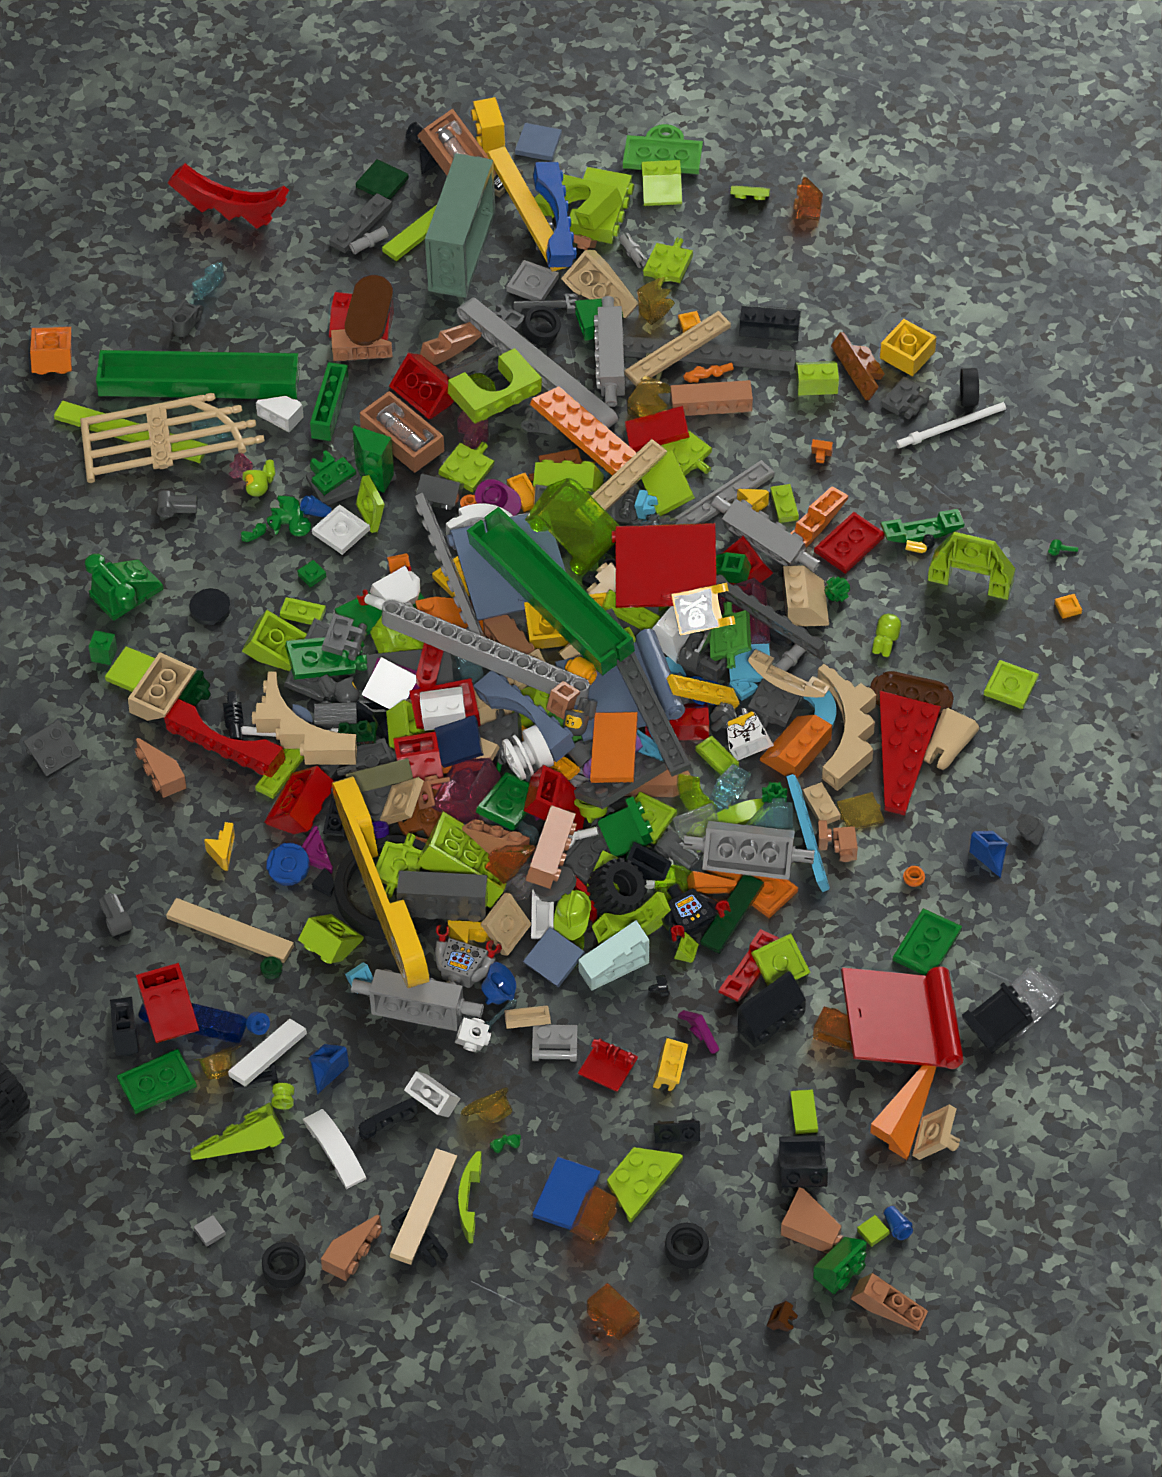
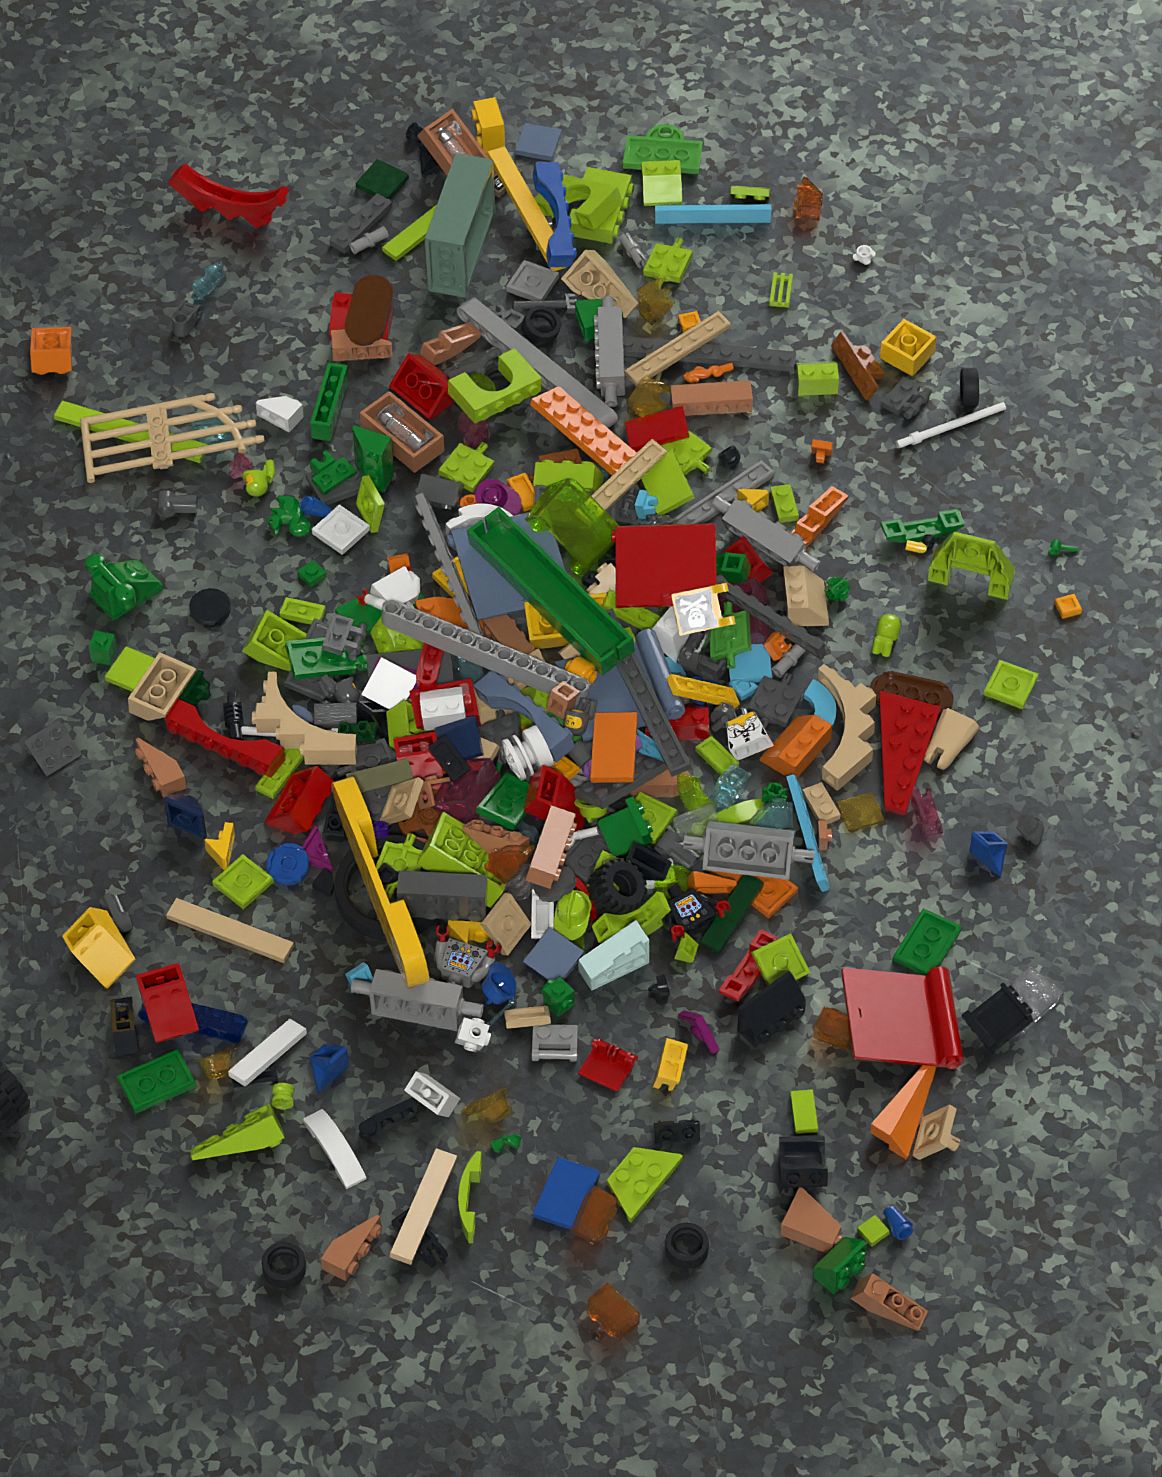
(99, 946): none -> yellow slope
(185, 814): none -> dark blue slope
(197, 373): green piece -> none
(209, 1230): light grey tile -> none
(243, 881): none -> lime tile
(258, 531): green piece -> none
(258, 1023): blue tile -> none
(271, 967): dark green tile -> none
(329, 938): lime slope -> none
(387, 874): none -> black tile
(448, 758): none -> black plate
(558, 996): none -> green brick
(584, 242): nougat plate -> none
(712, 214): none -> medium azure tile
(728, 454): none -> black tile
(763, 665): tan slope -> none
(770, 322): black slope -> none
(776, 645): none -> orange tile
(780, 1316): reddish brown tile -> none
(781, 278): none -> lime tile
(845, 843): nougat brick -> none
(849, 542): red tile -> none
(864, 254): none -> white plate
(916, 872): orange plate -> none
(926, 813): none -> clear pink hinge

